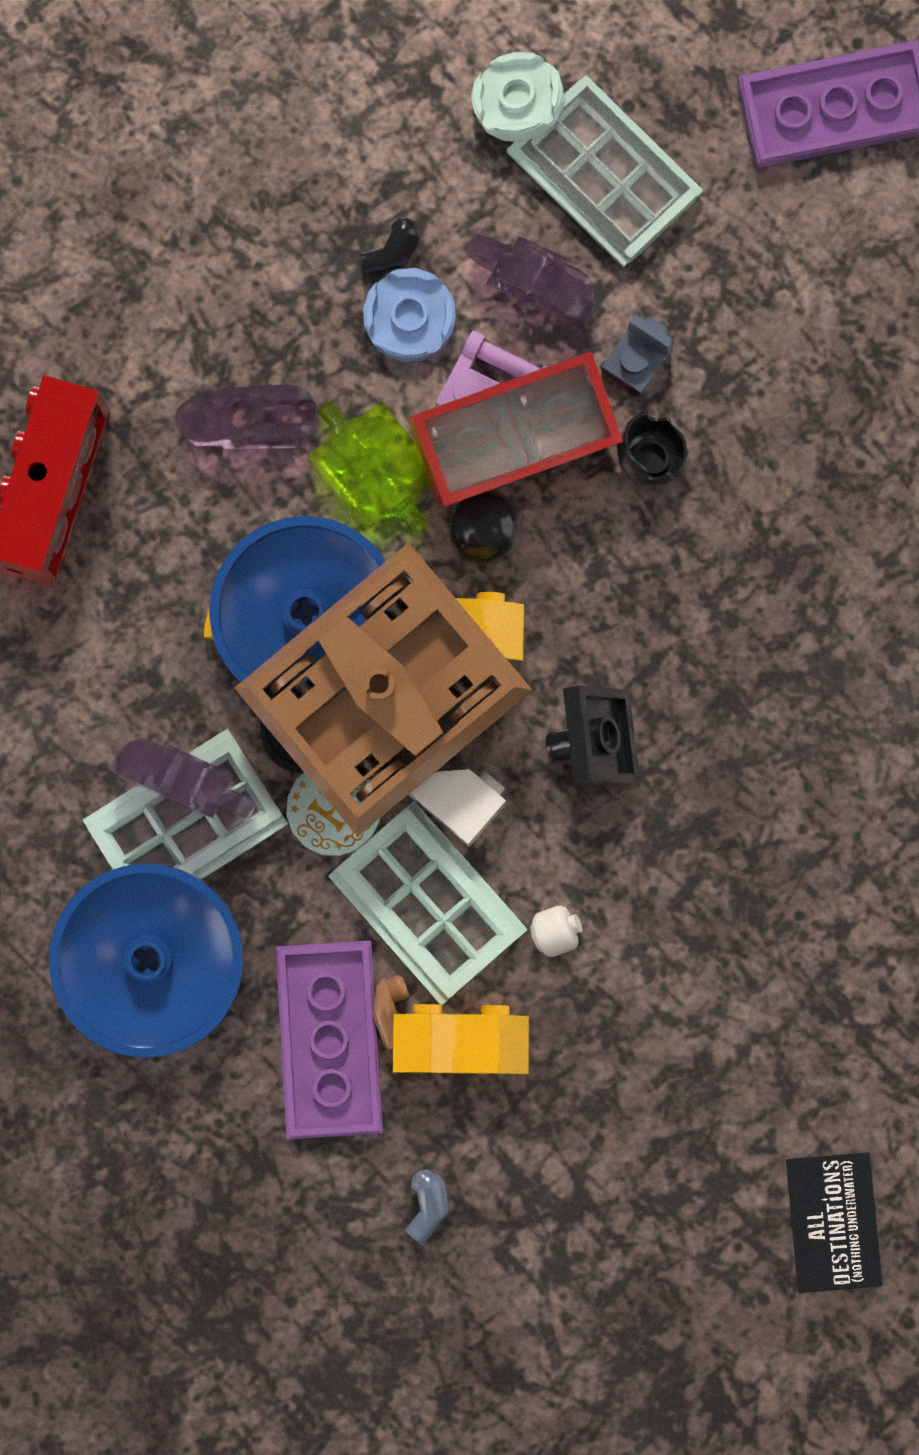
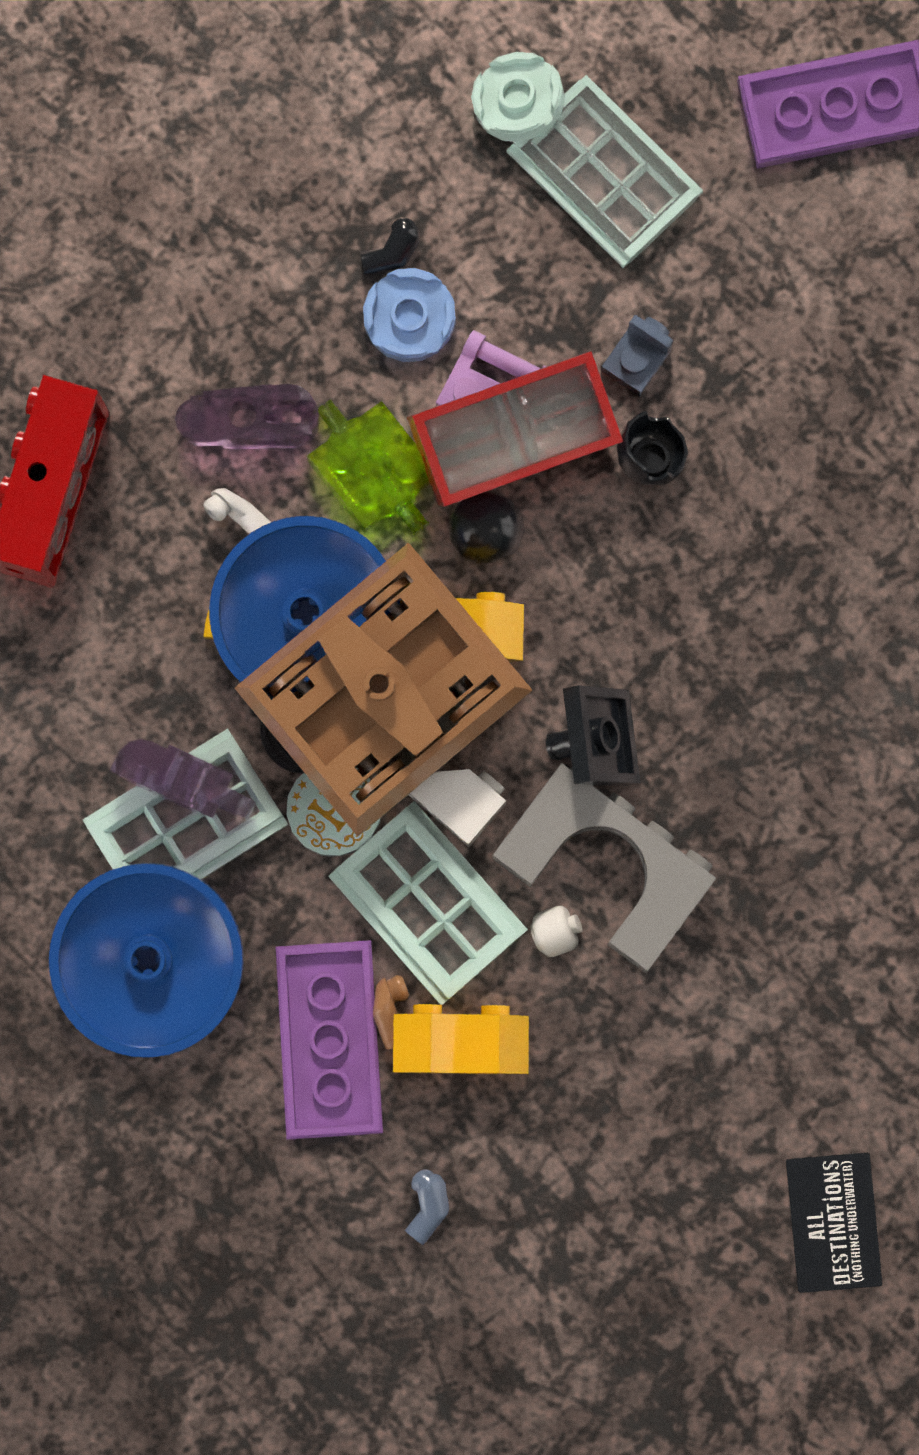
(240, 510): none -> white arm
(536, 278): clear purple piece -> none
(672, 879): none -> light grey arch

